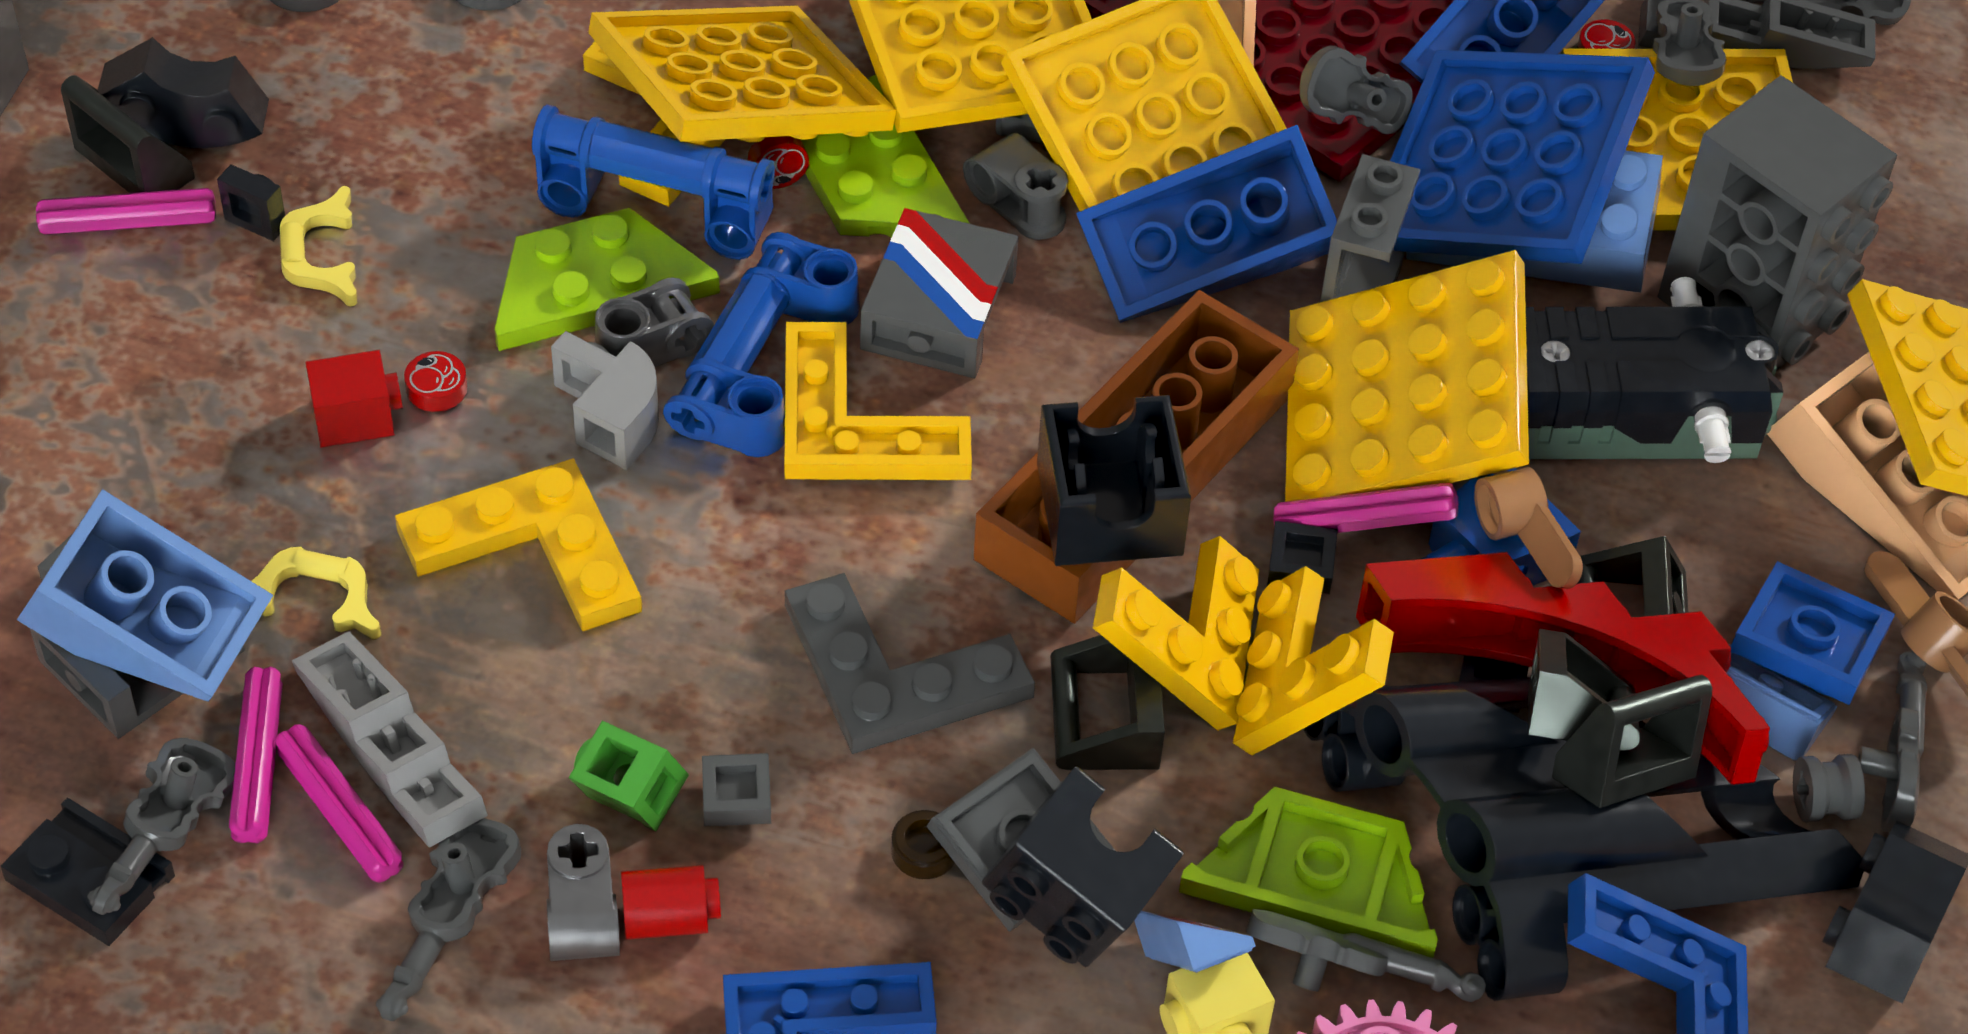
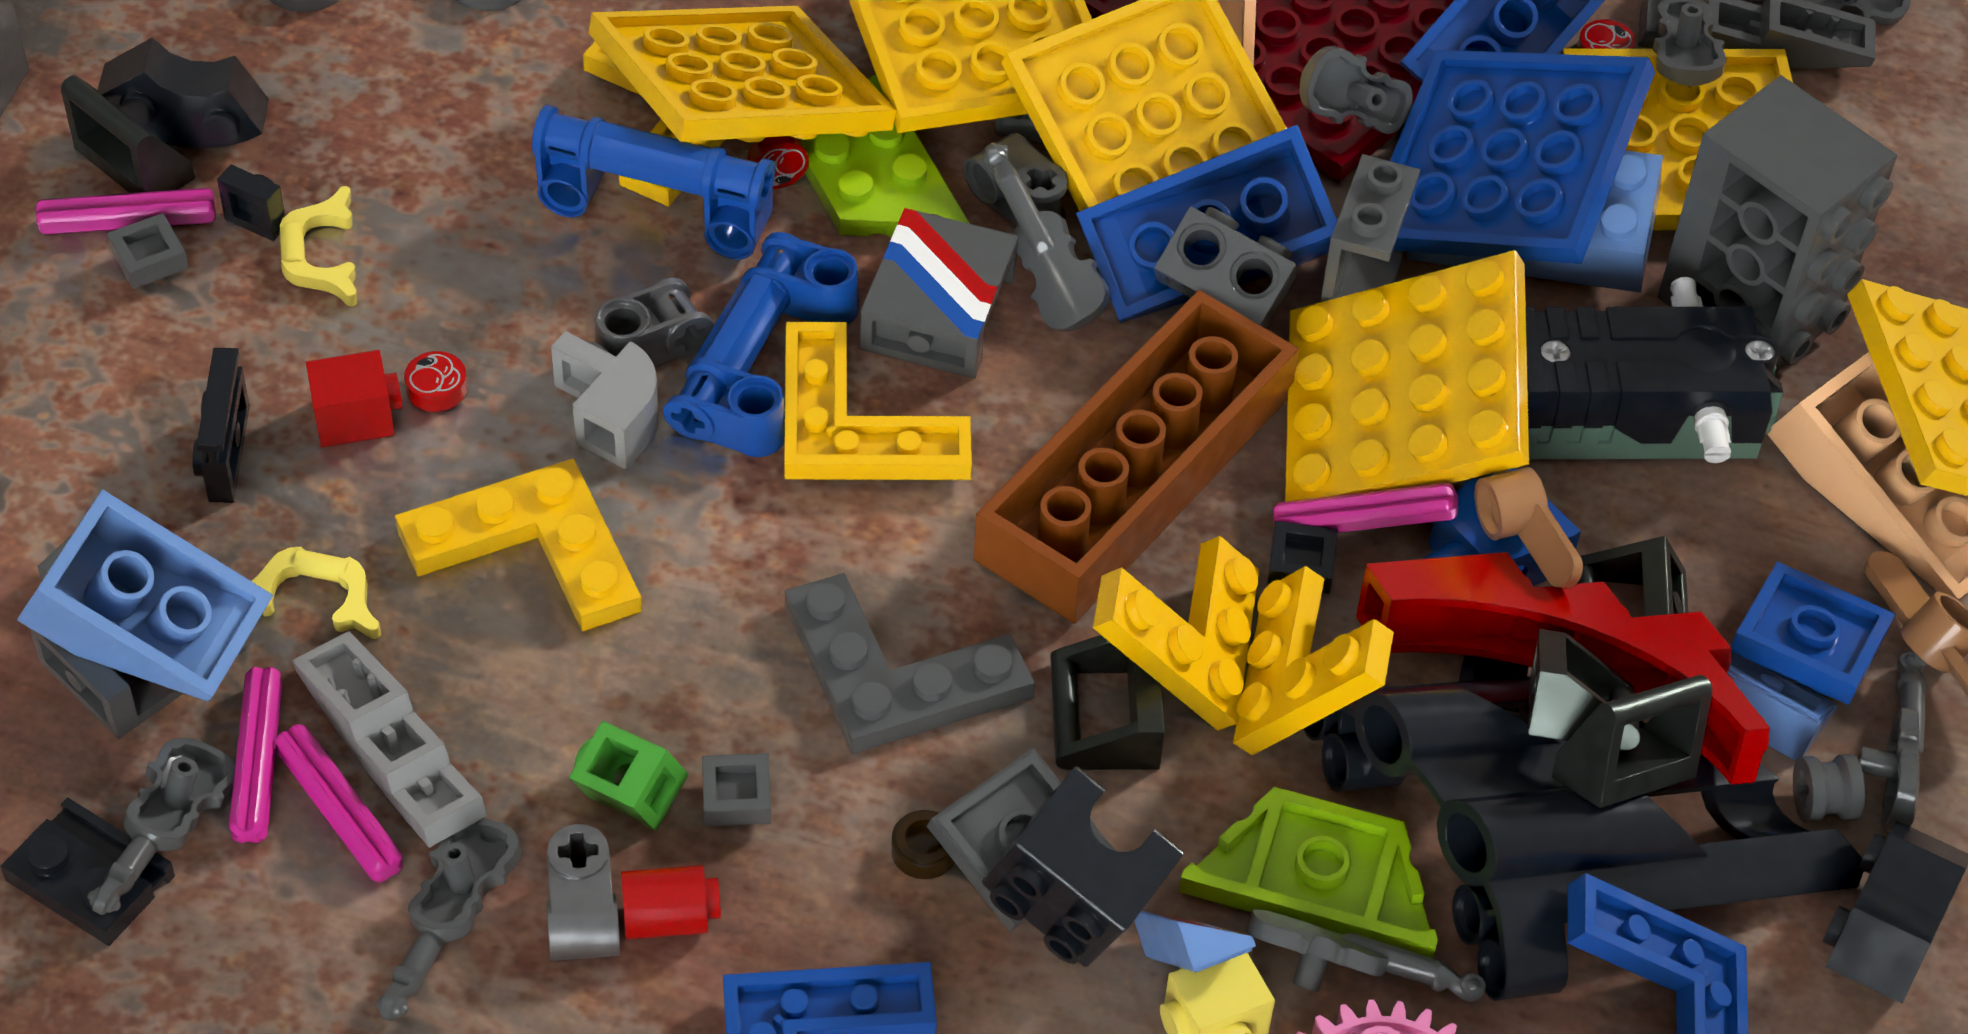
(147, 250): none -> dark grey plate
(222, 426): none -> black plate
(573, 268): lime wing -> none
(1067, 288): none -> dark grey piece
(1114, 487): black piece -> none
(1222, 275): none -> dark grey brick

